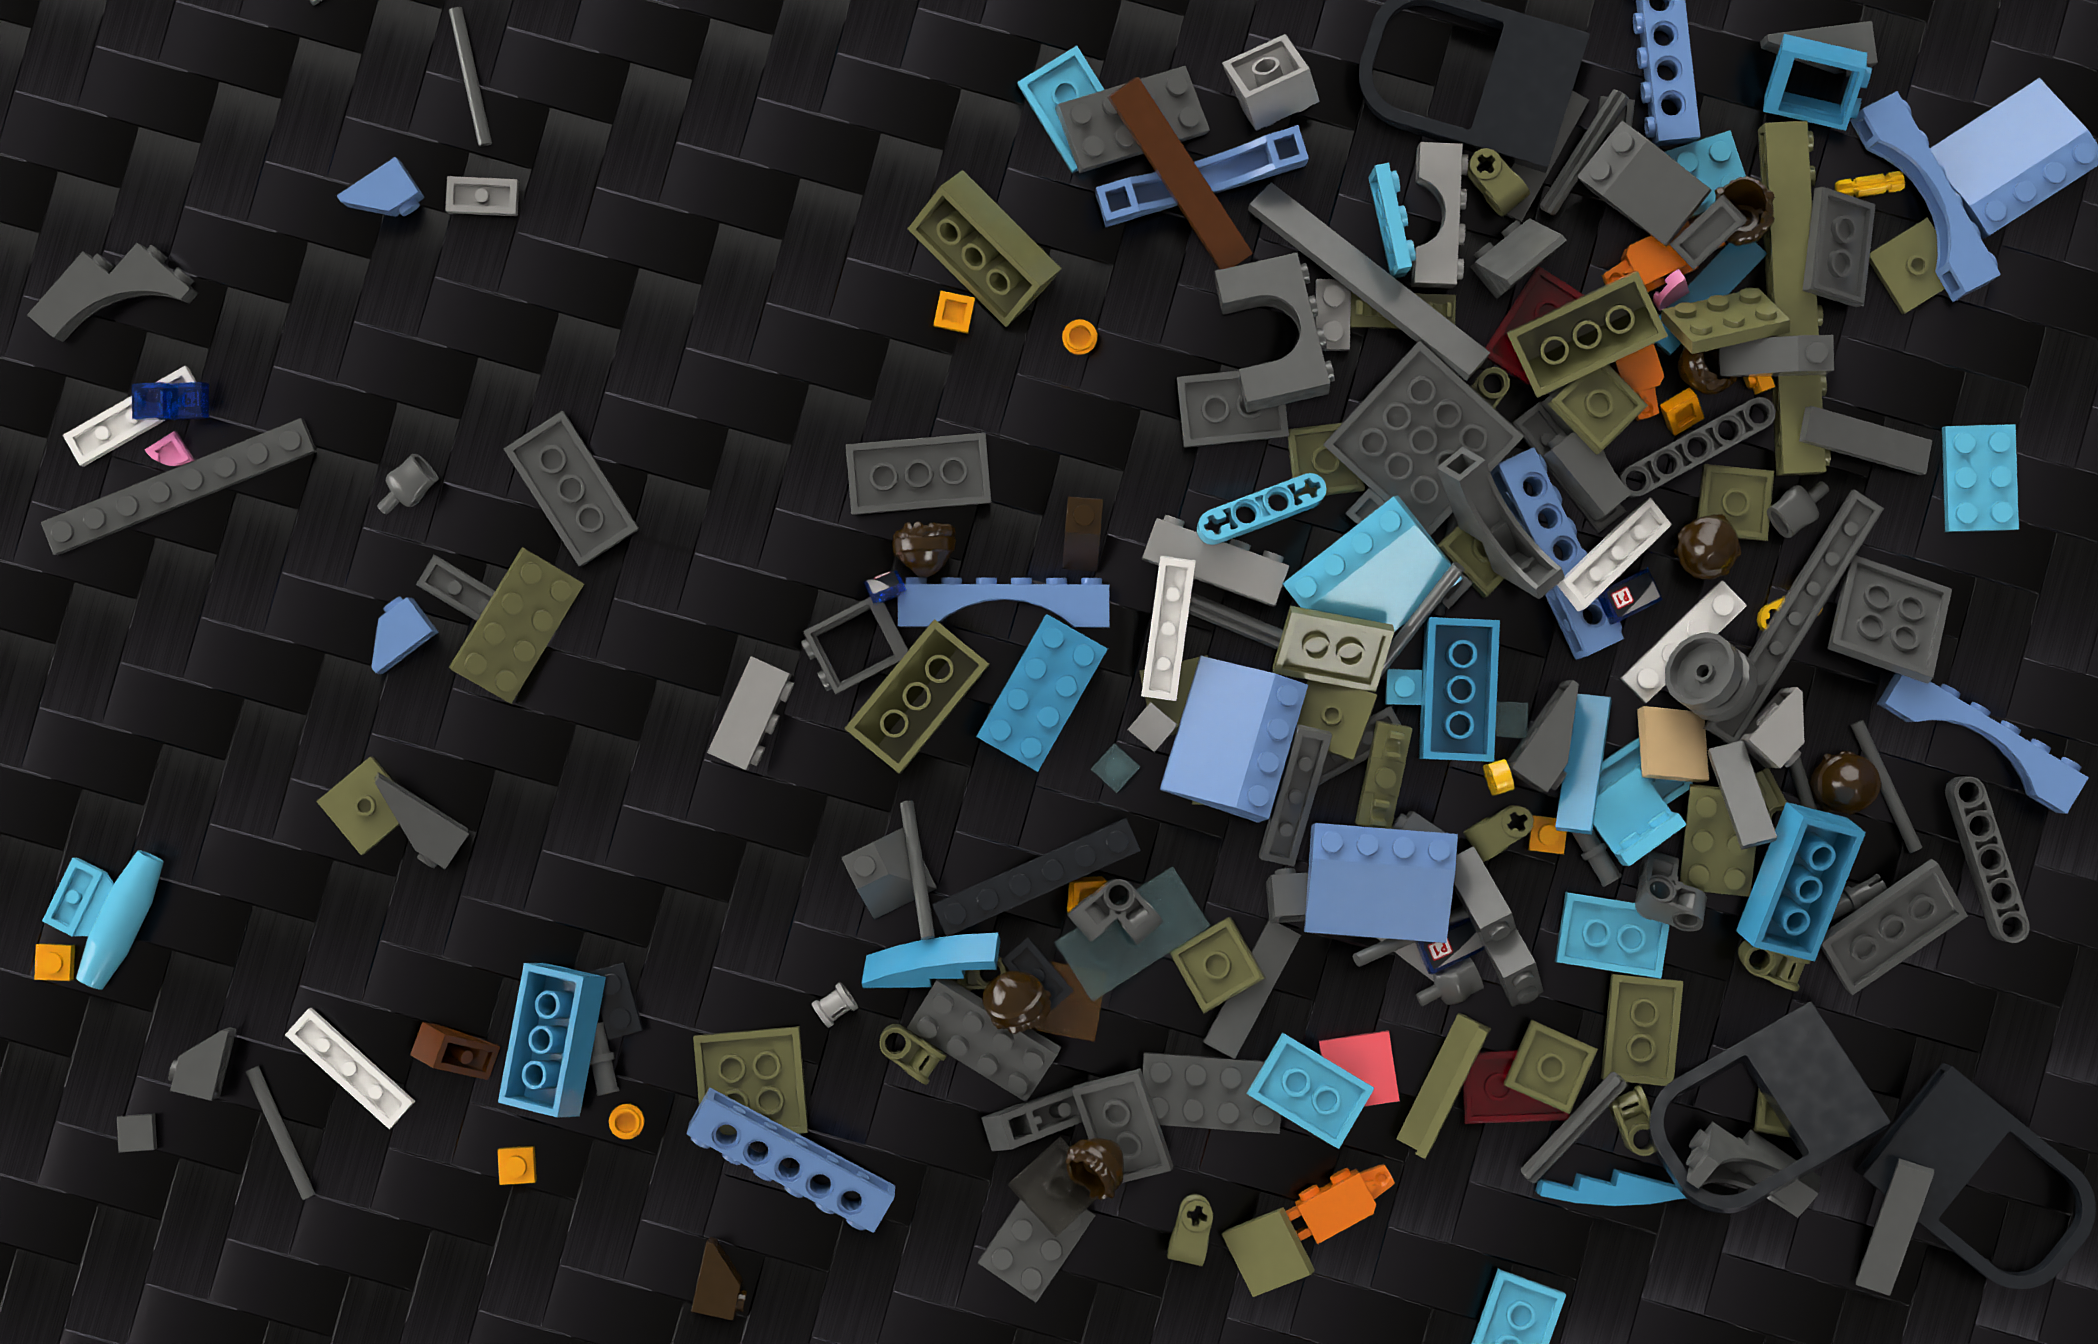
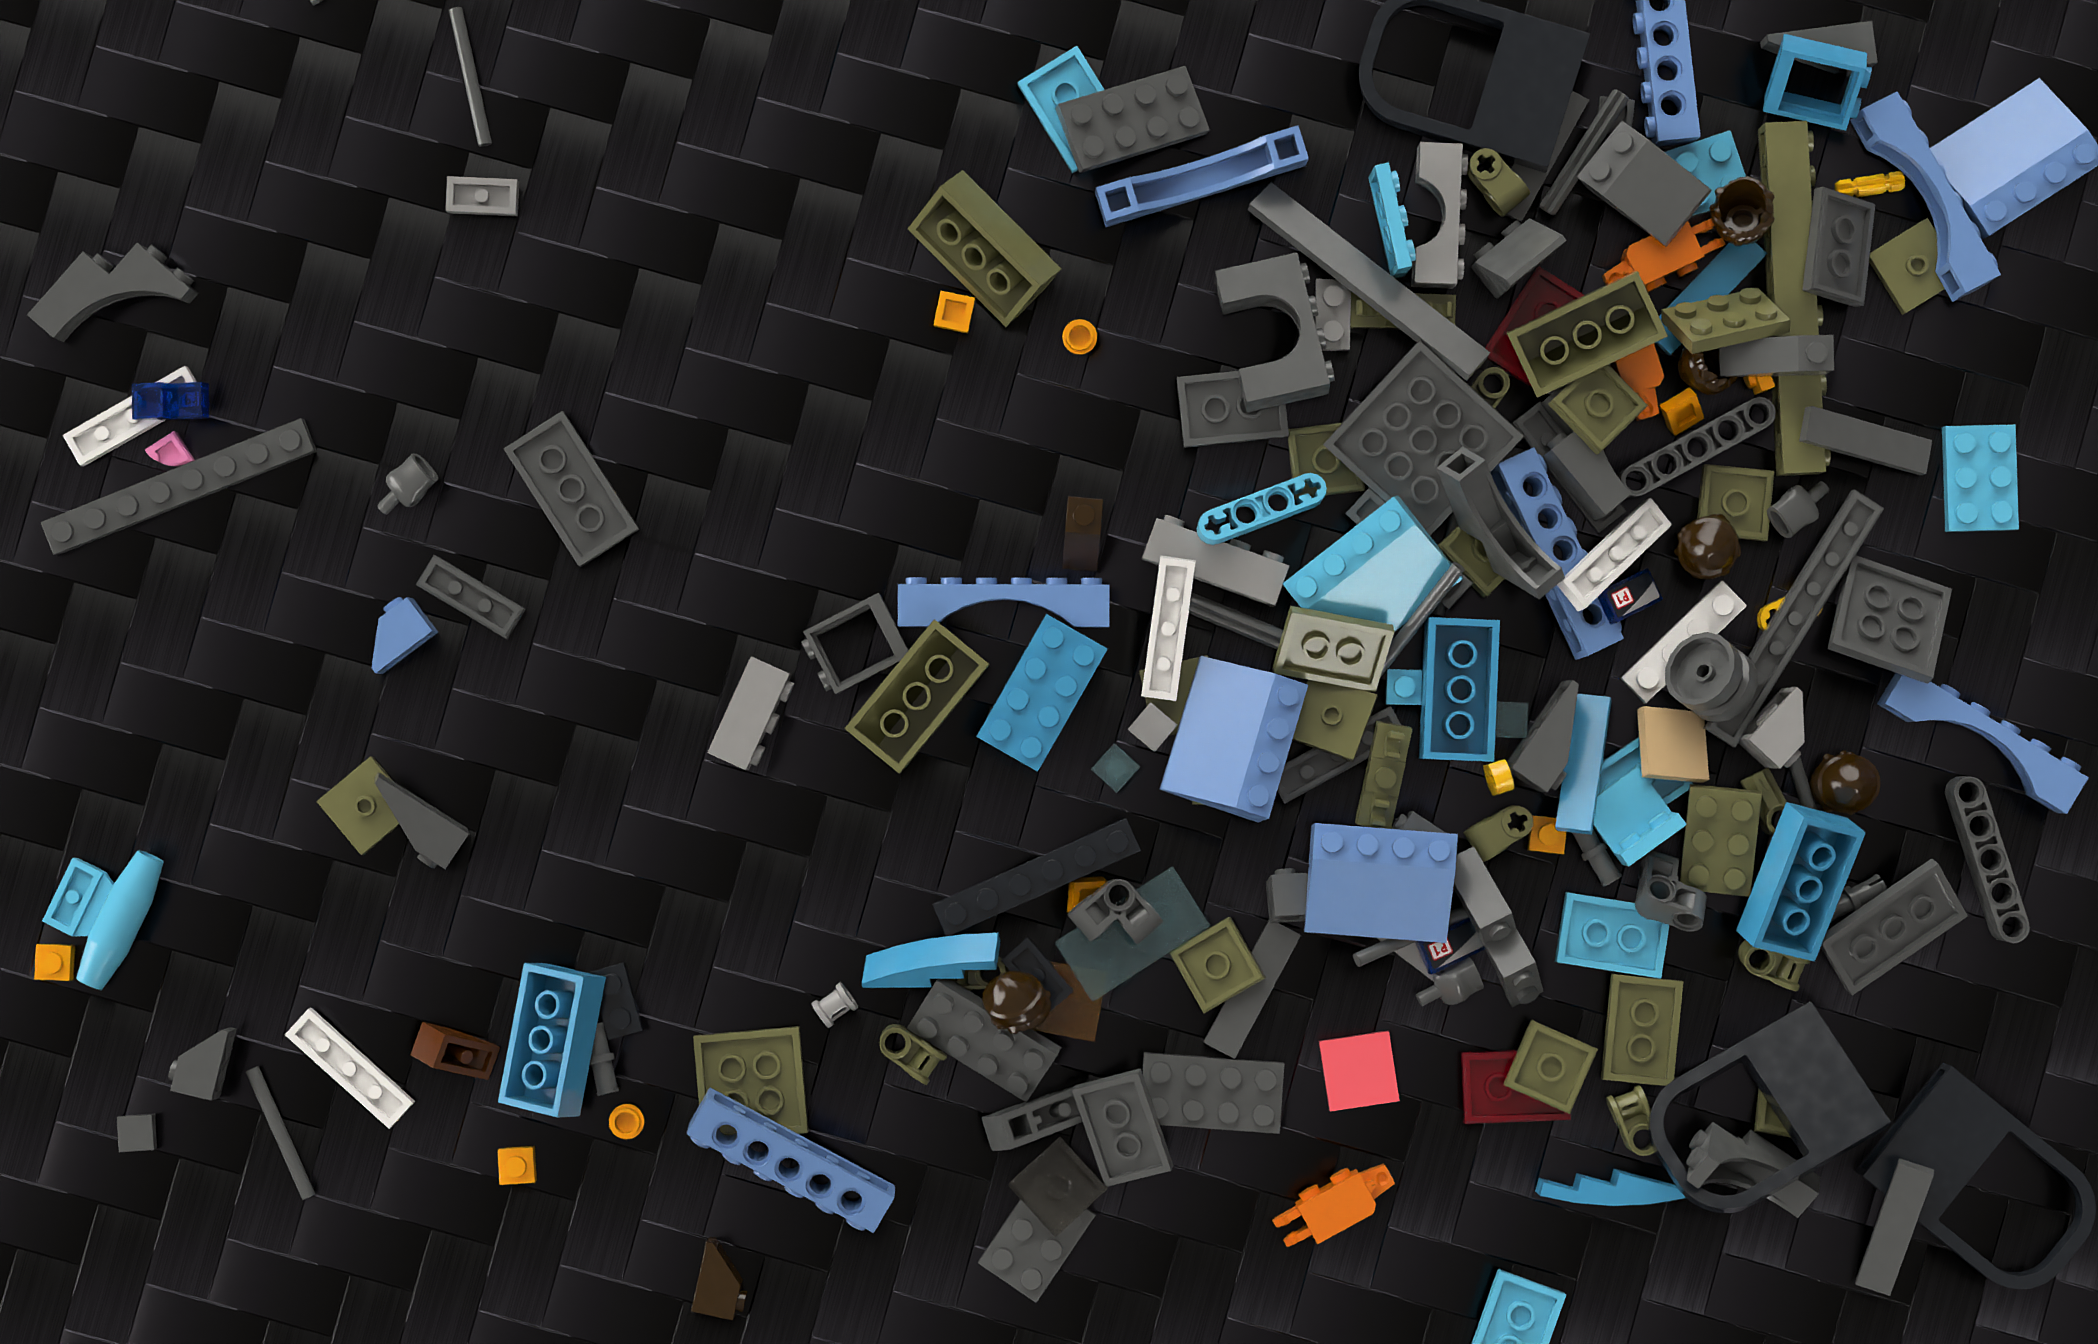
(384, 191): medium blue slope -> none
(516, 625): olive plate -> none
(884, 874): dark grey slope -> none
(885, 587): slope -> none
(917, 870): dark grey bar -> none
(918, 473): dark grey plate -> none
(924, 546): dark brown hair -> none
(1097, 1166): dark brown hair -> none
(1179, 174): reddish brown tile -> none
(1191, 1237): olive piece -> none
(1268, 1252): olive tile -> none
(1271, 82): light grey slope -> none
(1295, 795): dark grey plate -> none
(1310, 1090): medium azure plate -> none
(1443, 1084): olive fence -> none
(1573, 1127): dark grey axle -> none
(1674, 290): bright pink tile -> none
(1708, 232): dark grey tile -> none
(1742, 795): tile -> none
(1886, 787): dark grey bar -> none

